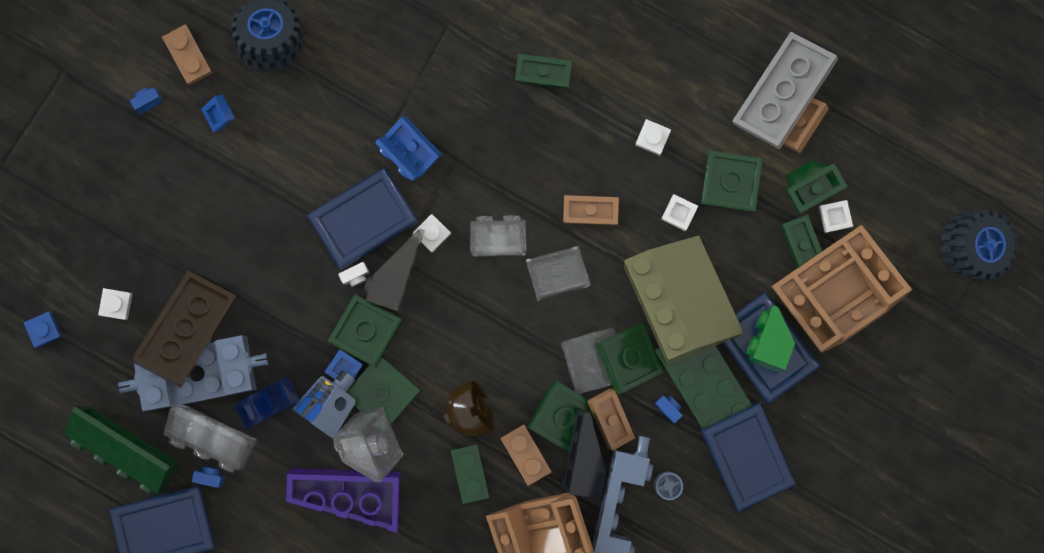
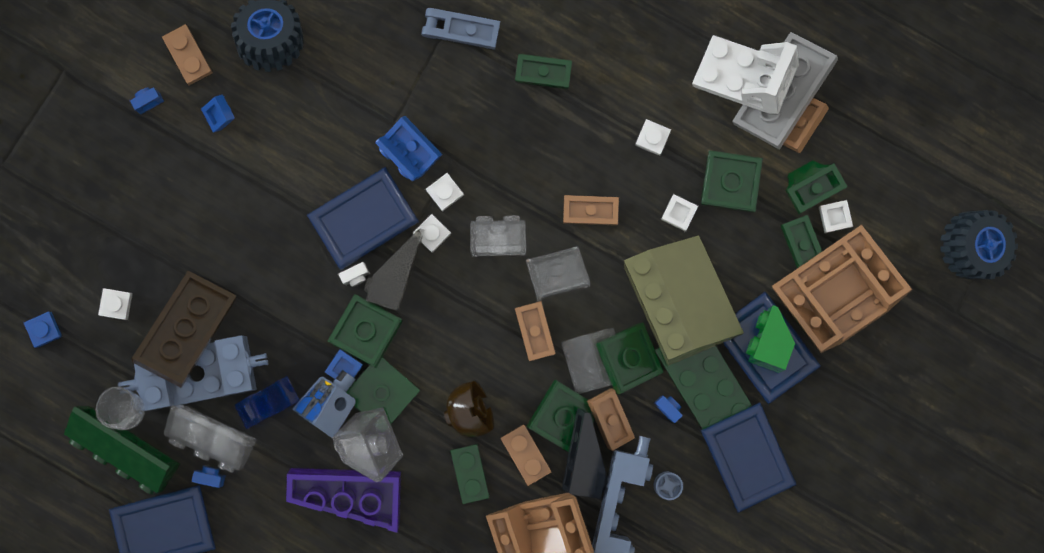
(120, 408): none -> clear helmet
(444, 192): none -> white plate
(461, 28): none -> sand blue plate
(535, 331): none -> medium nougat plate
(748, 75): none -> white bracket

